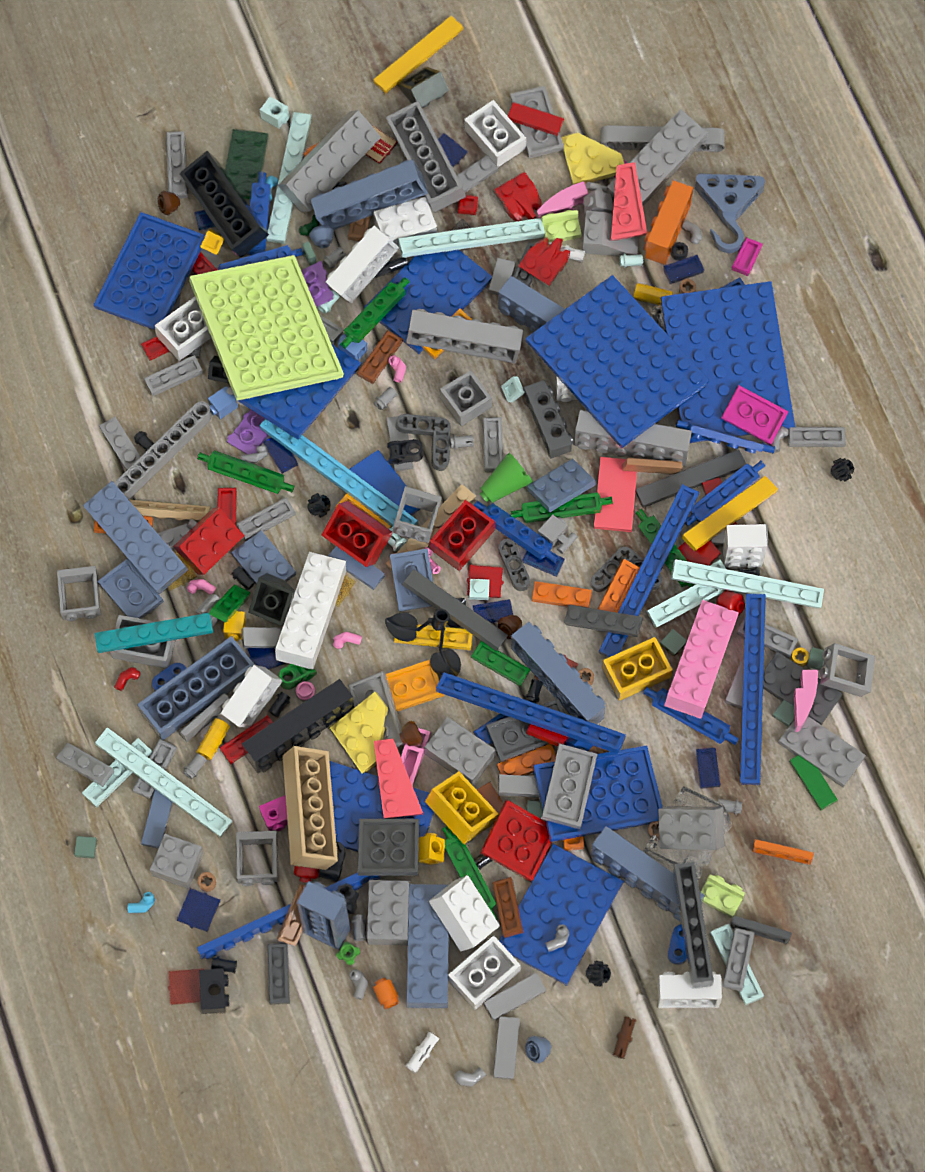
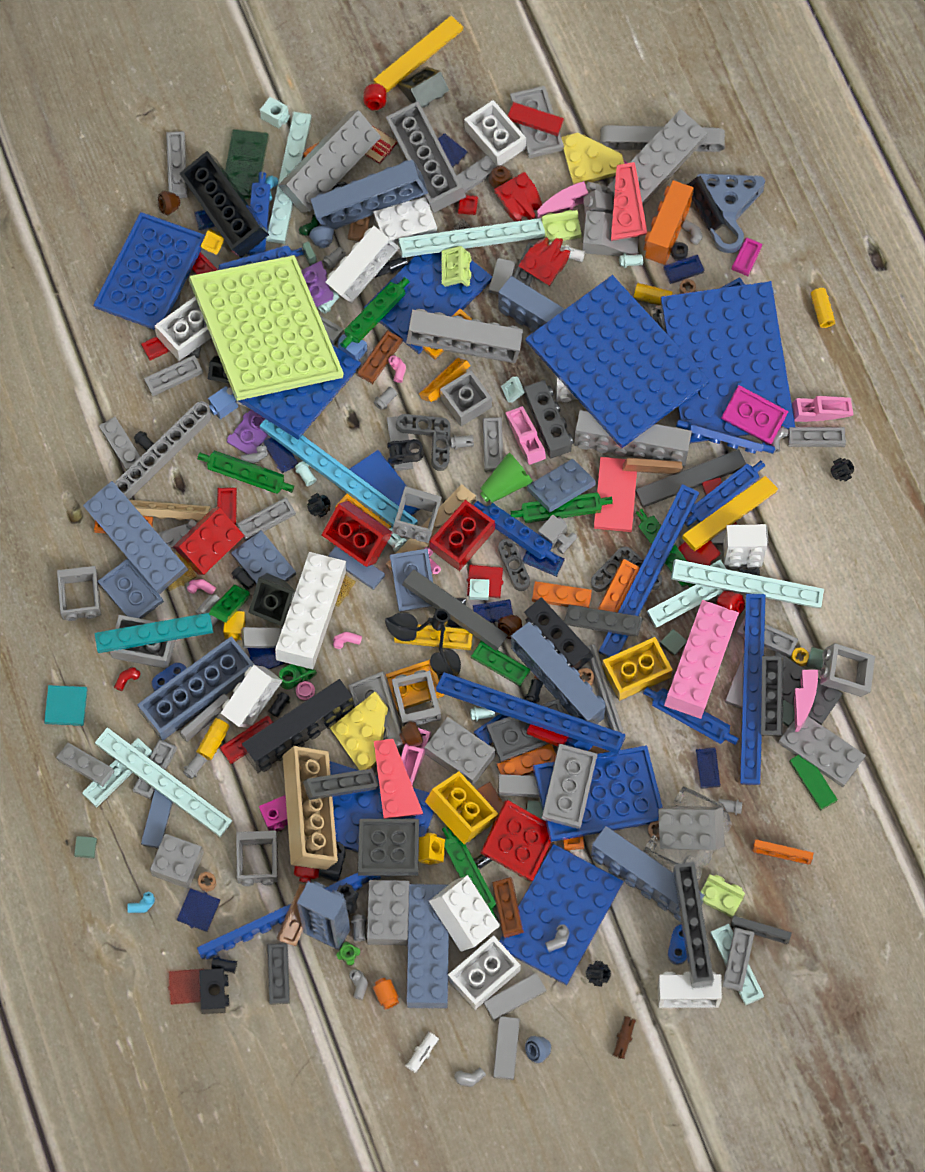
(66, 705): none -> teal tile
(305, 473): none -> light aqua pin
(340, 784): none -> dark grey plate
(375, 96): none -> red head
(419, 717): none -> light grey window
(452, 372): none -> light orange plate
(456, 266): none -> yellowish green bracket
(481, 713): none -> light aqua pin
(499, 176): none -> reddish brown cone
(526, 435): none -> bright pink slope
(541, 610): none -> black brick
(604, 690): none -> light grey axle
(706, 205): none -> black tile
(772, 696): none -> dark grey brick
(821, 408): none -> bright pink slope
(822, 307): none -> yellow axle

